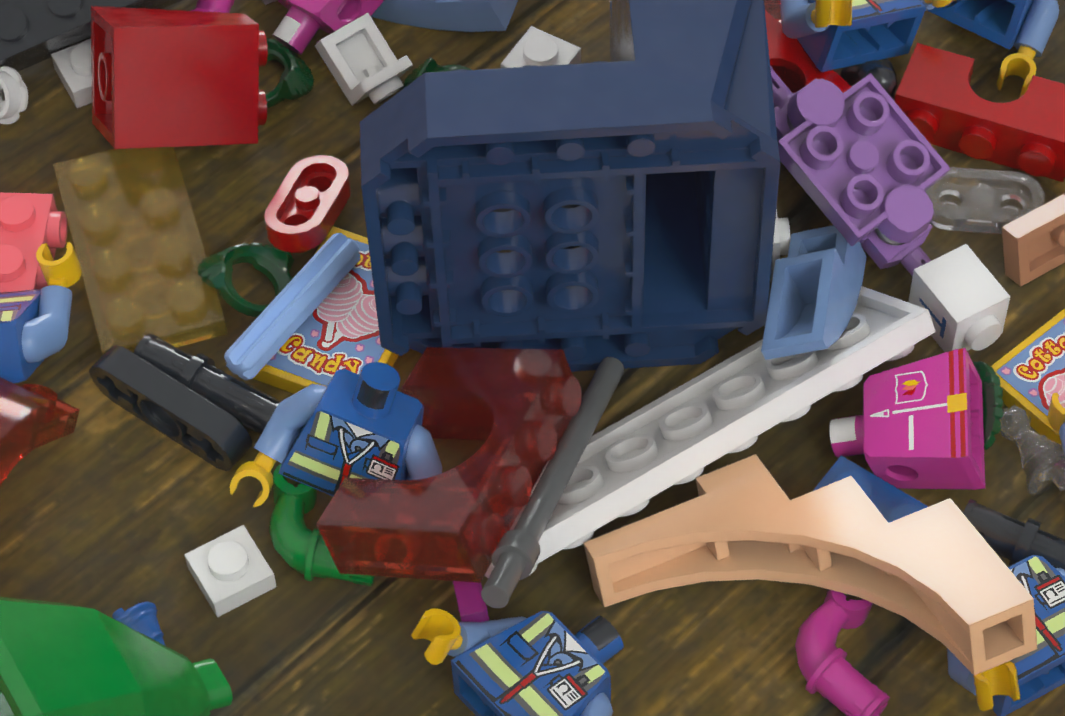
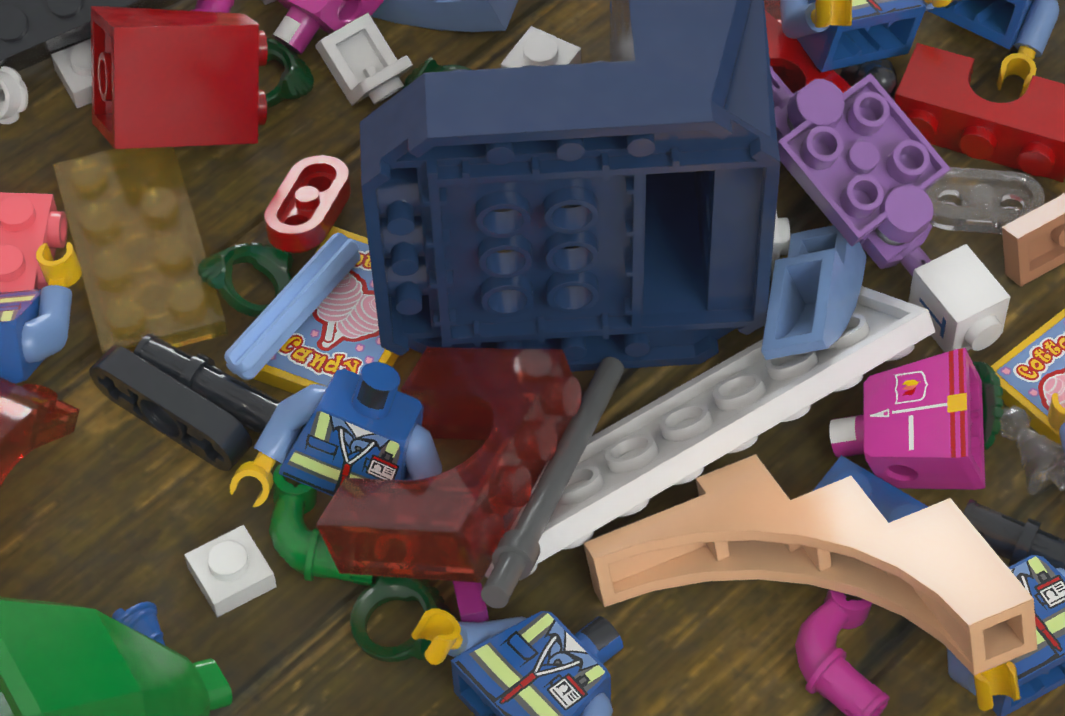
(387, 590): none -> dark green piece

